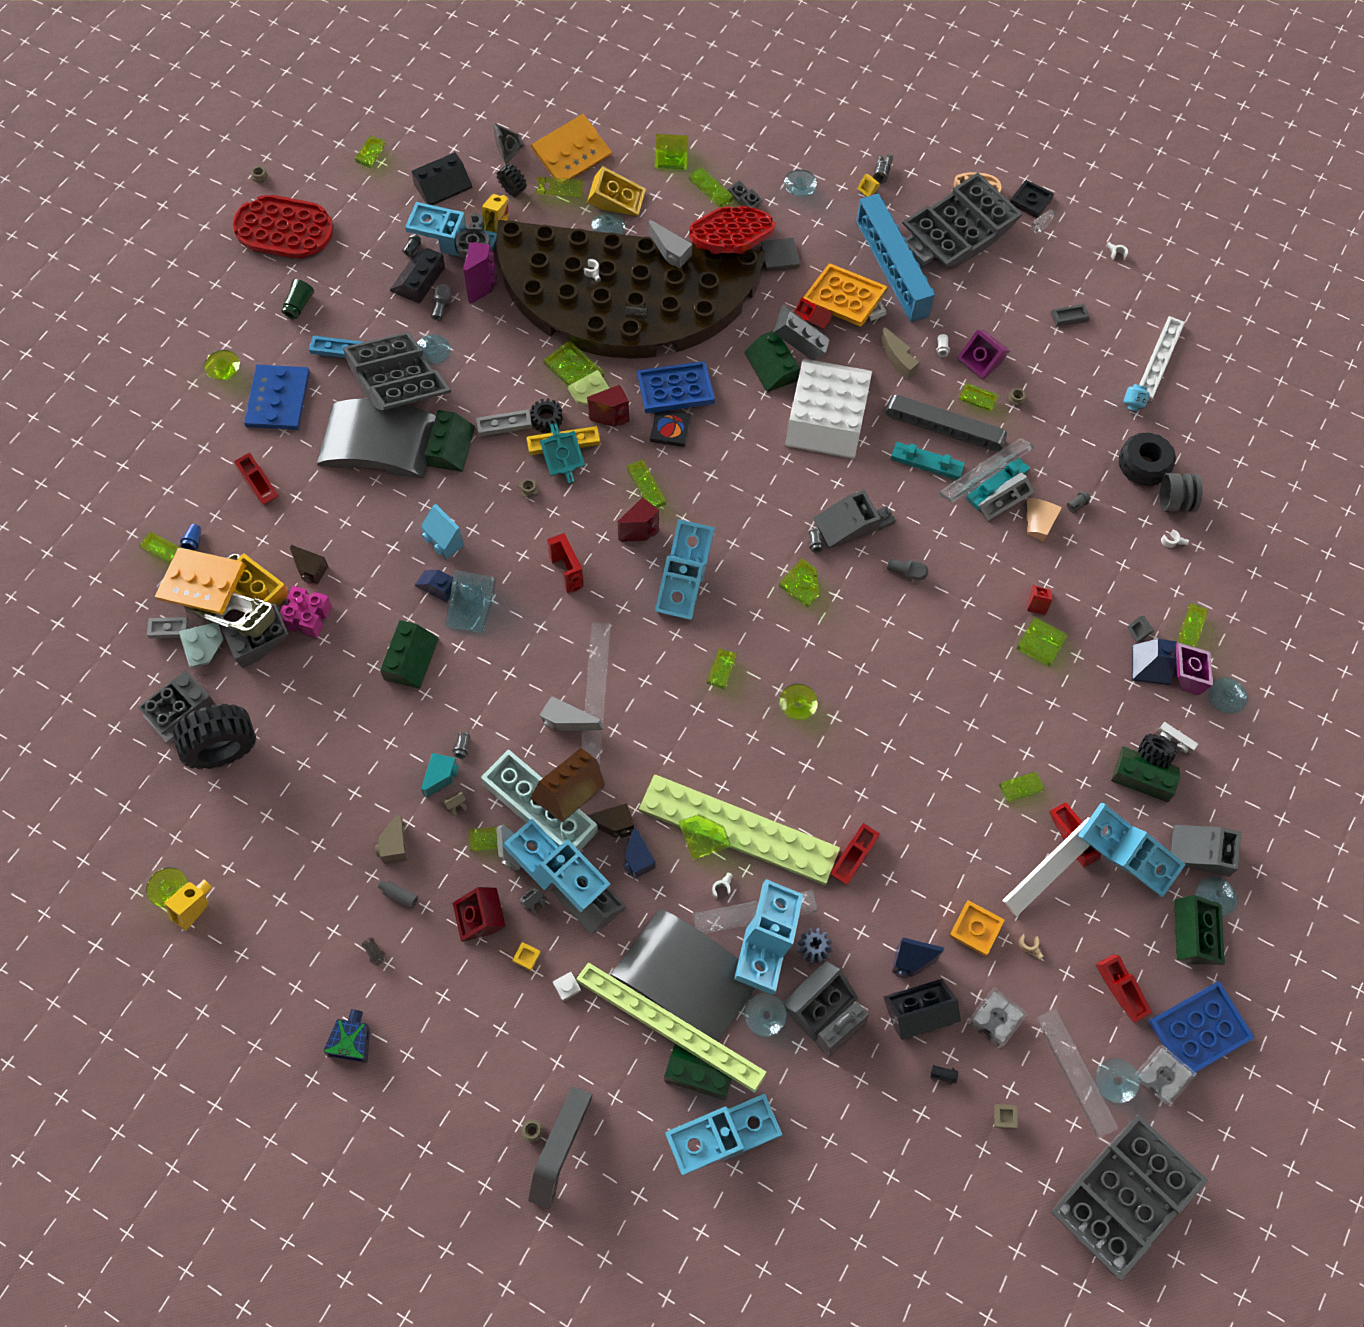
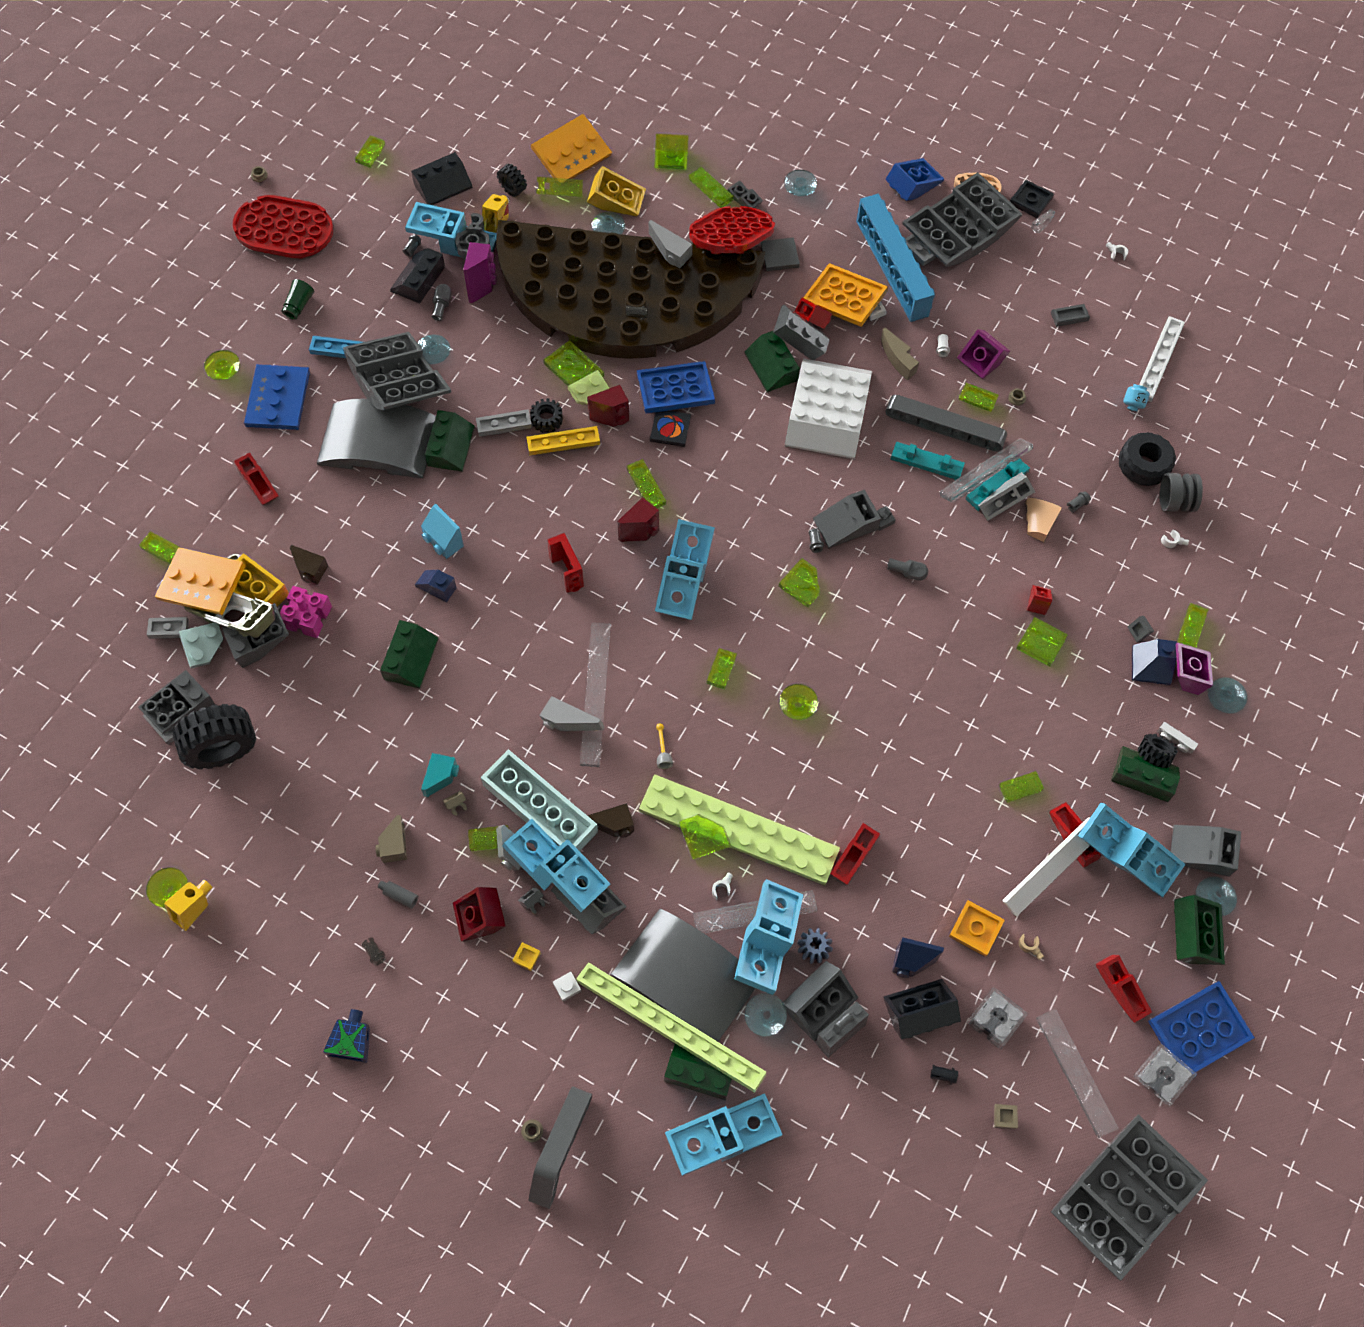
(191, 538): blue cone -> none
(460, 750): dark grey pin -> none
(470, 601): clear light blue slope -> none
(507, 142): dark grey slope -> none
(528, 483): dark tan plate -> none
(562, 453): teal plate -> none
(569, 785): reddish brown slope -> none
(594, 272): white piece -> none
(637, 856): dark blue slope -> none
(664, 759): none -> light grey hinge
(868, 185): yellow tile -> none
(882, 168): dark grey hinge -> none
(913, 178): none -> blue slope
(1105, 1080): clear light blue dish -> none

